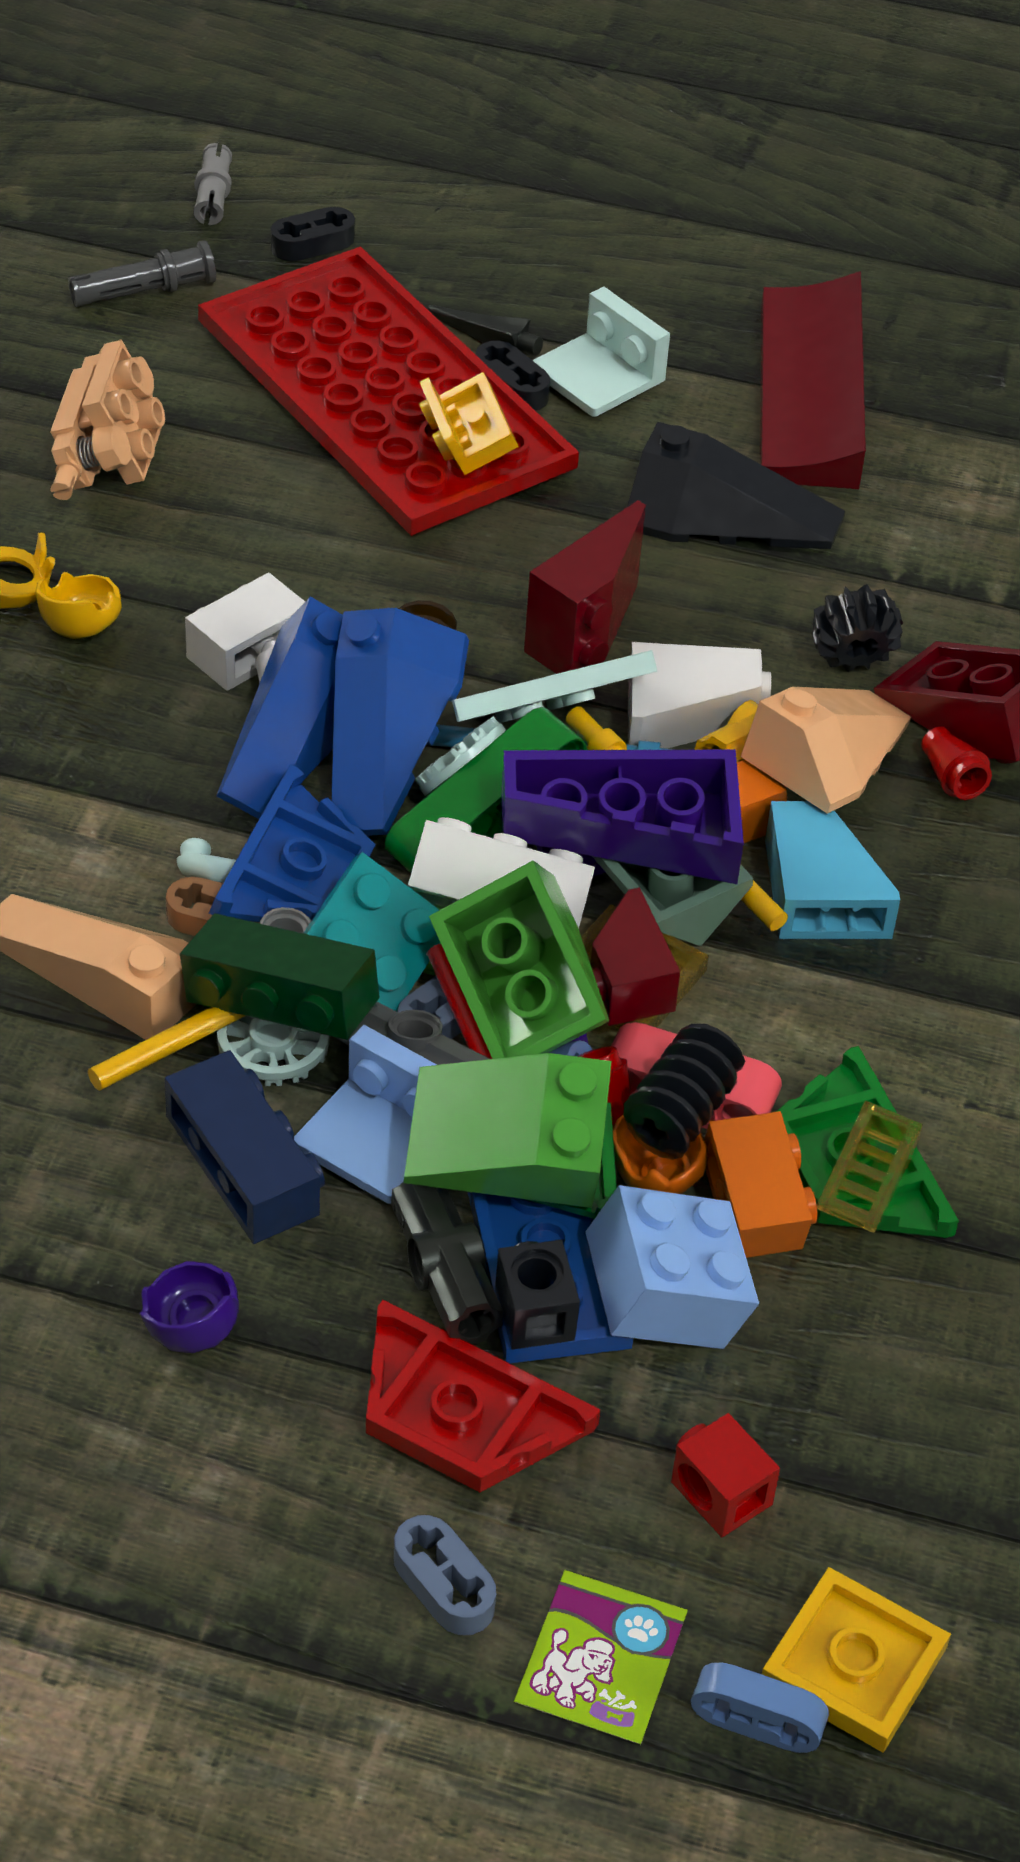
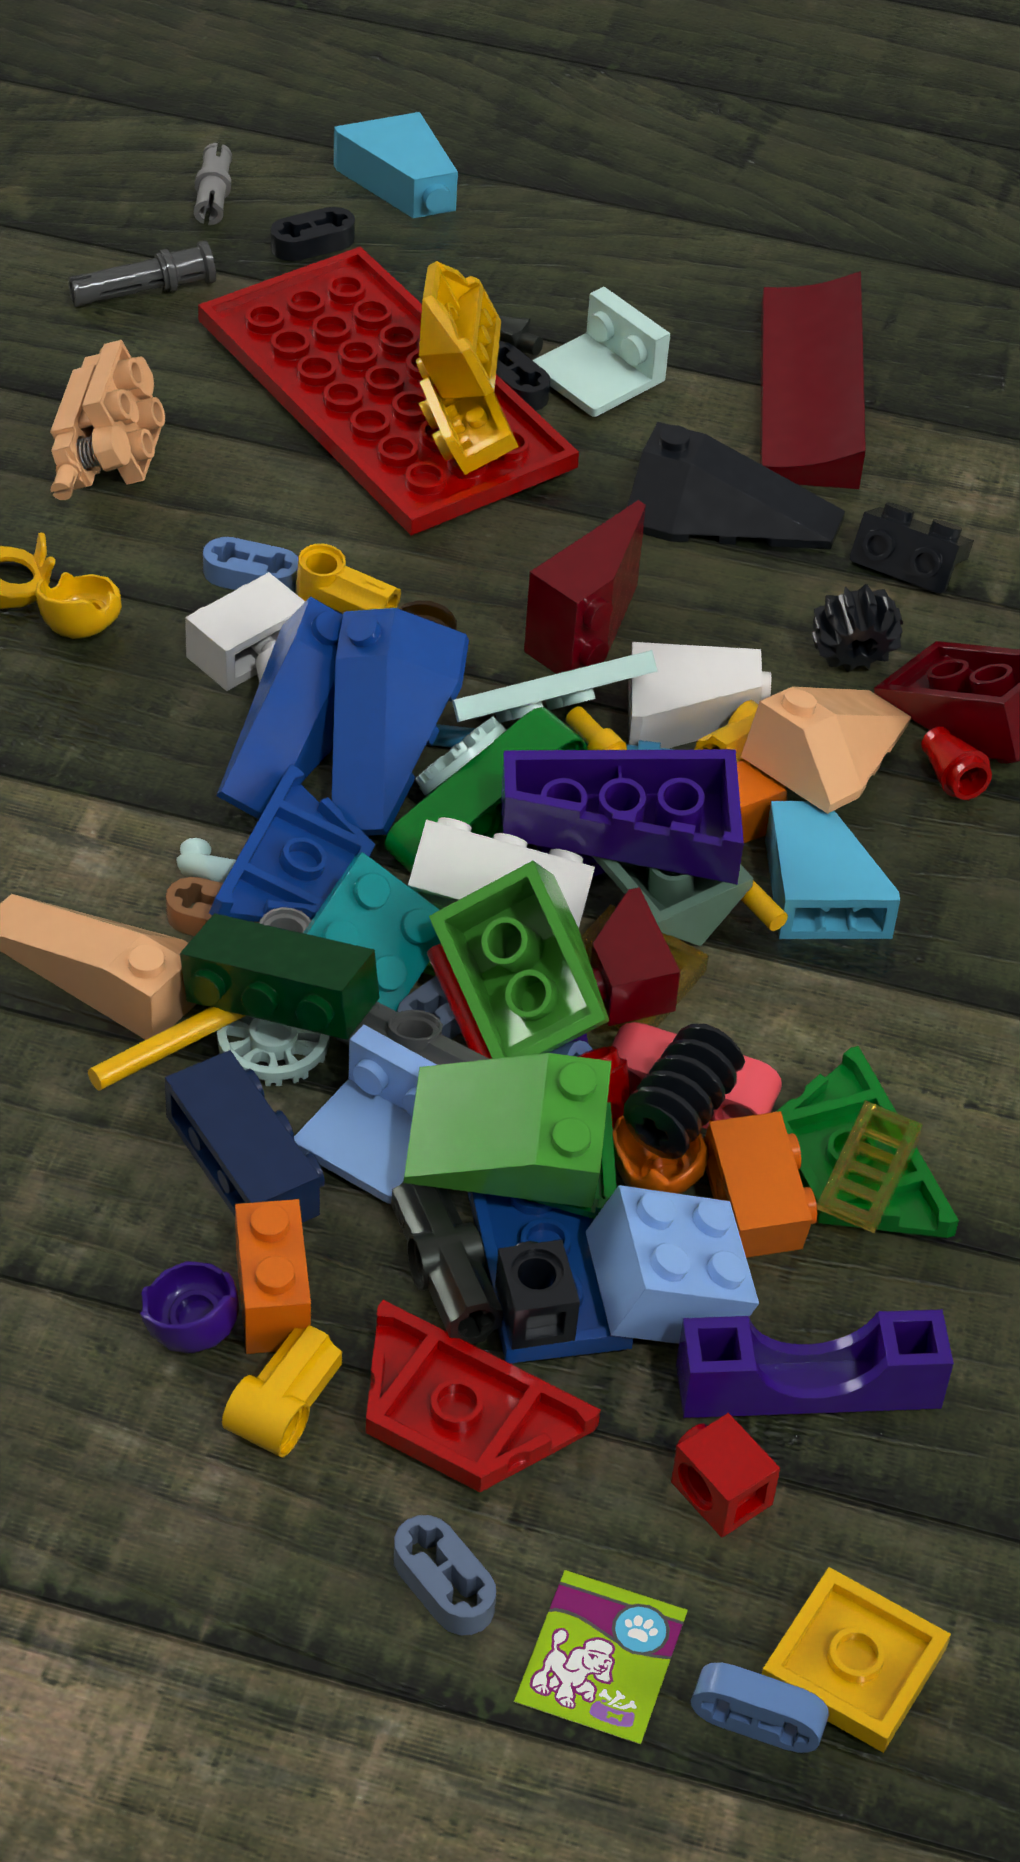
(236, 562): none -> medium blue beam
(271, 1273): none -> orange brick
(277, 1403): none -> yellow piece
(326, 578): none -> yellow piece
(398, 163): none -> medium azure slope
(458, 334): none -> yellow wedge
(886, 1365): none -> dark purple arch
(909, 548): none -> black bracket

